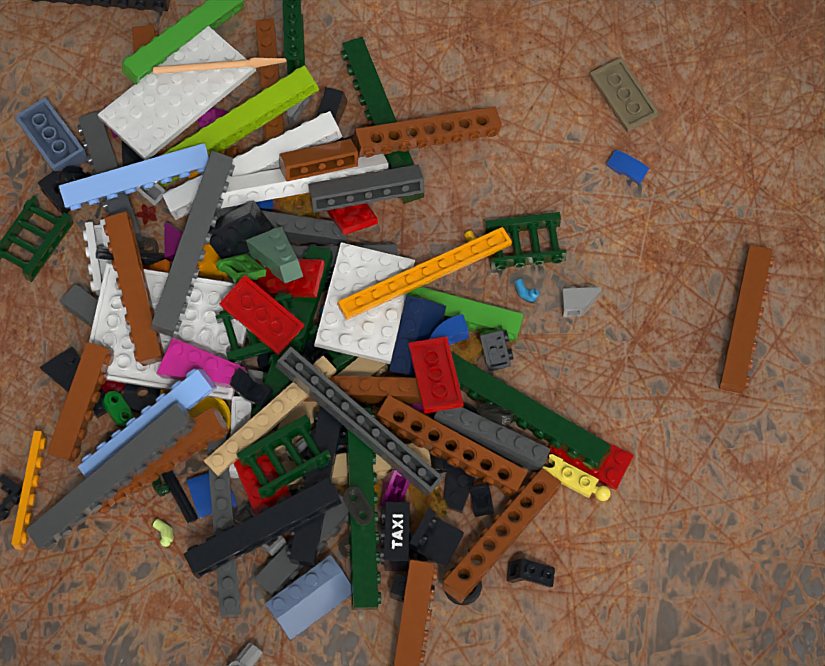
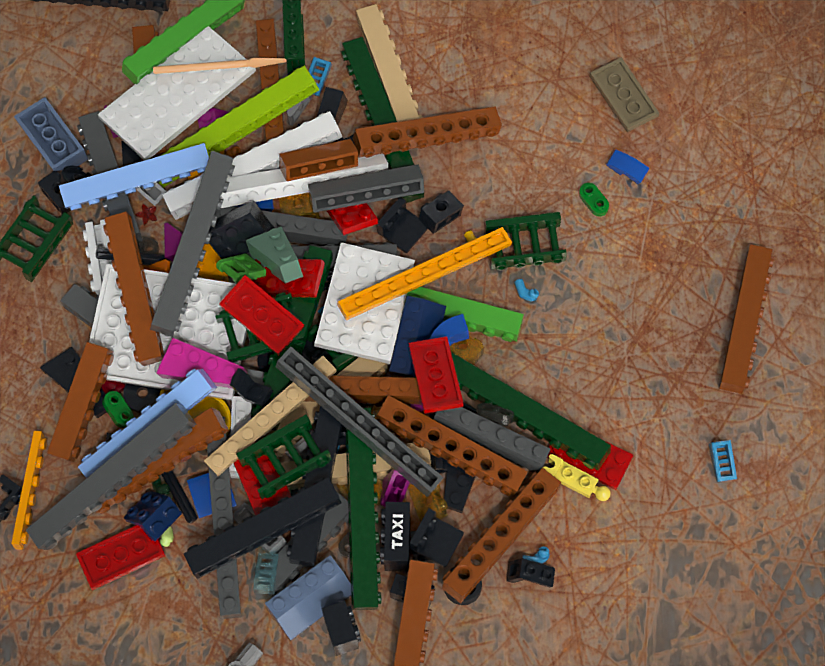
(118, 556): none -> red plate
(153, 514): none -> dark blue bracket
(266, 589): none -> clear light blue slope
(324, 64): none -> dark azure slope
(340, 627): none -> black brick
(358, 506): clear smoke plate -> none
(387, 63): none -> tan brick
(401, 226): none -> black bracket
(449, 210): none -> black brick
(481, 500): black bracket -> none
(495, 349): black bracket -> none
(540, 557): none -> dark azure arm
(579, 300): light grey slope -> none
(593, 198): none -> green plate
(730, 460): none -> dark azure slope

